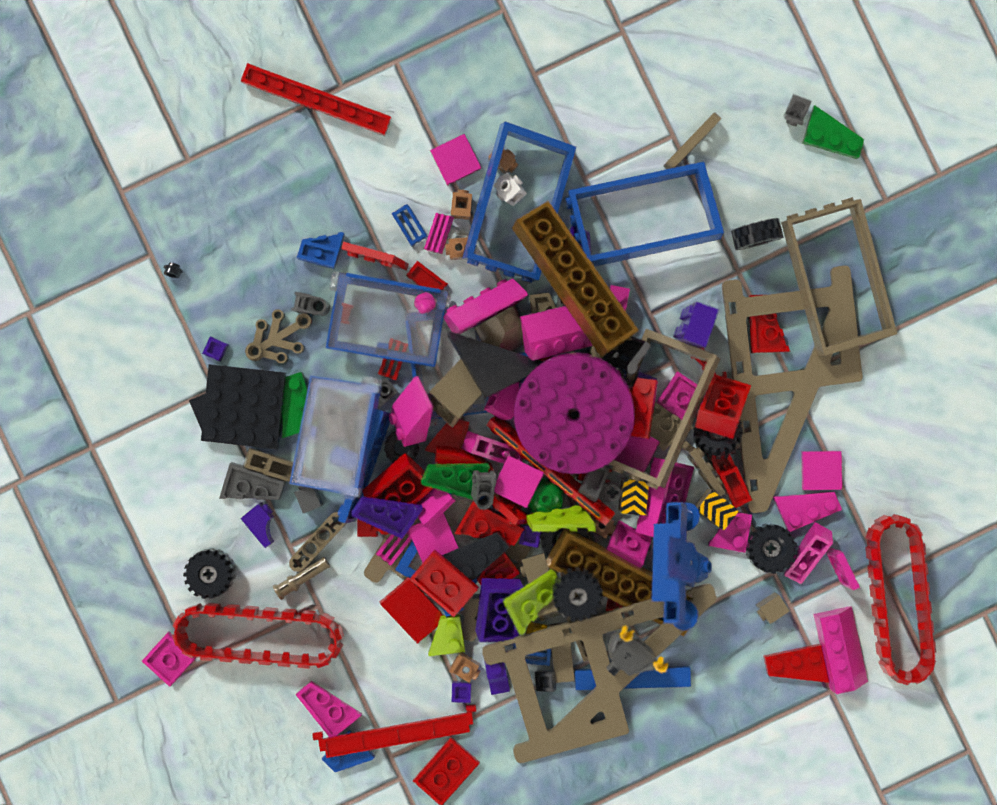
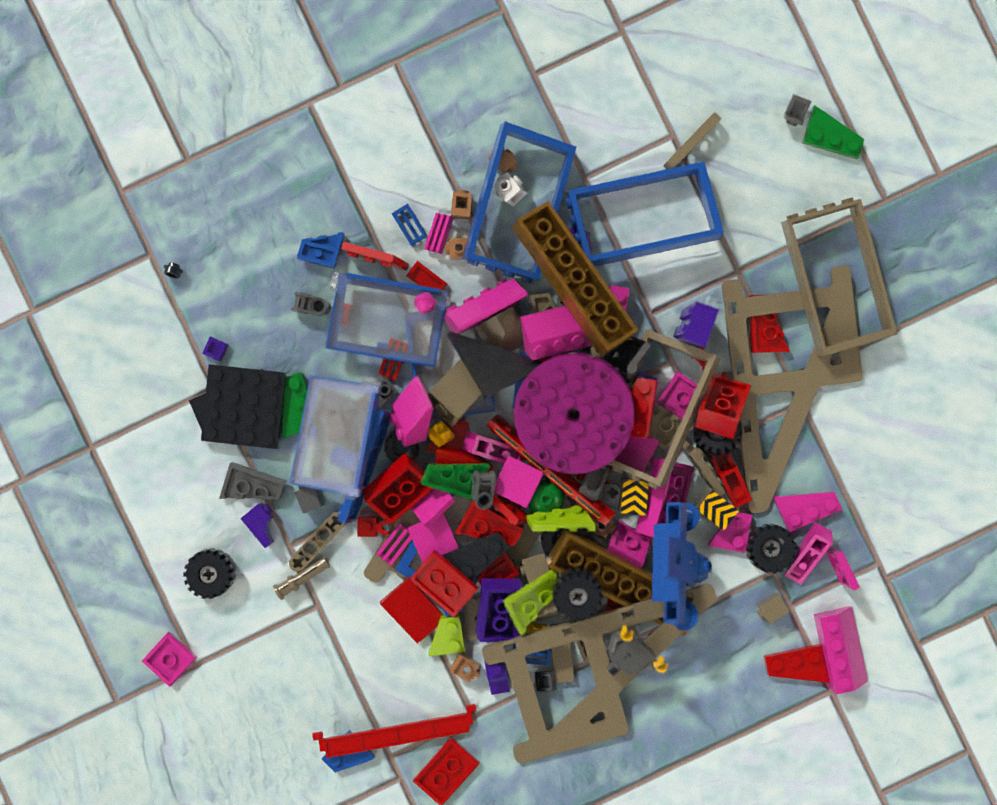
(263, 658): red piece -> none
(268, 464): dark tan slope -> none
(275, 338): dark tan plant -> none
(316, 99): red plate -> none
(327, 709): dark pink wing -> none
(387, 515): dark purple wing -> none
(440, 434): none -> yellow tile
(455, 159): dark pink tile -> none
(461, 692): dark purple plate -> none
(503, 402): dark pink slope -> none
(530, 537): dark purple plate -> none
(673, 677): blue tile -> none
(757, 234): black bush -> none
(821, 470): dark pink tile -> none
(923, 605): red piece -> none

